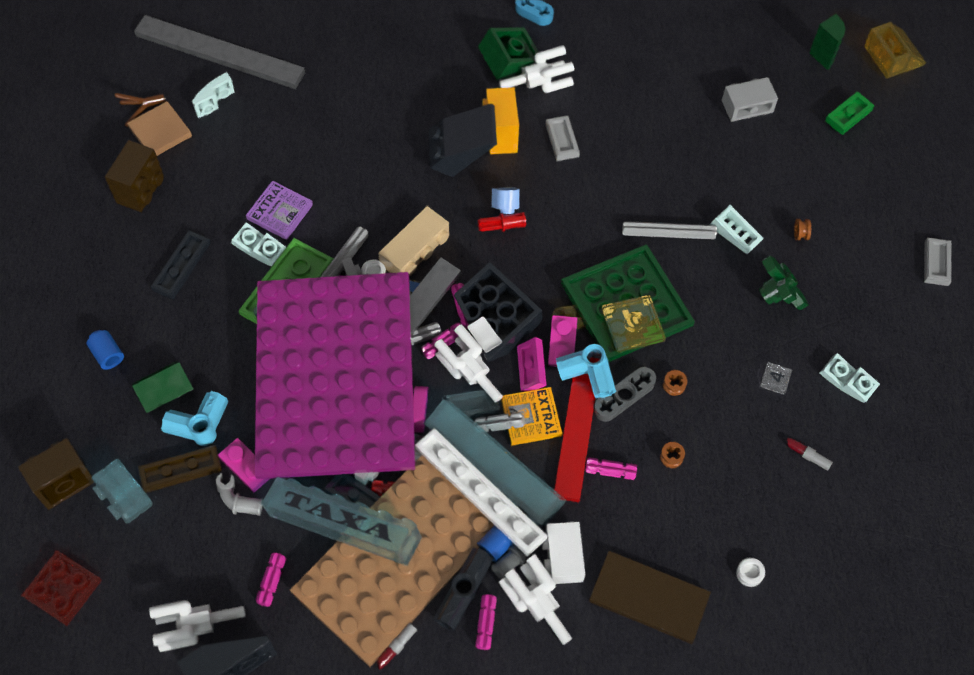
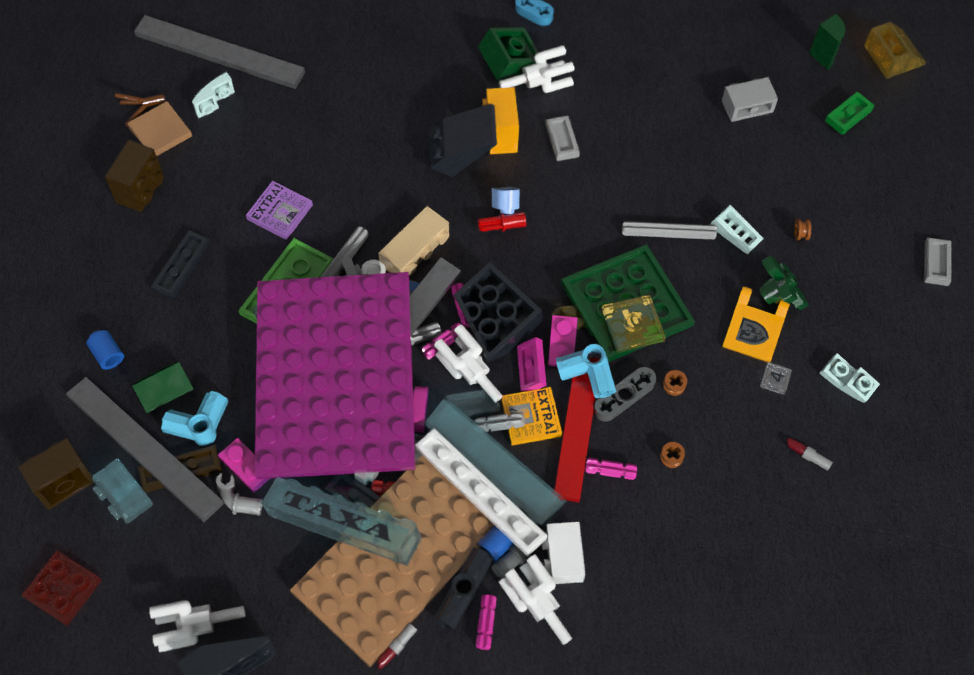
(145, 449): none -> flat silver tile
(257, 245): light aqua slope -> none
(270, 579): dark pink axle -> none
(484, 334): white sticker -> none
(650, 597): dark brown tile -> none
(750, 572): white tile -> none
(754, 330): none -> light orange flag

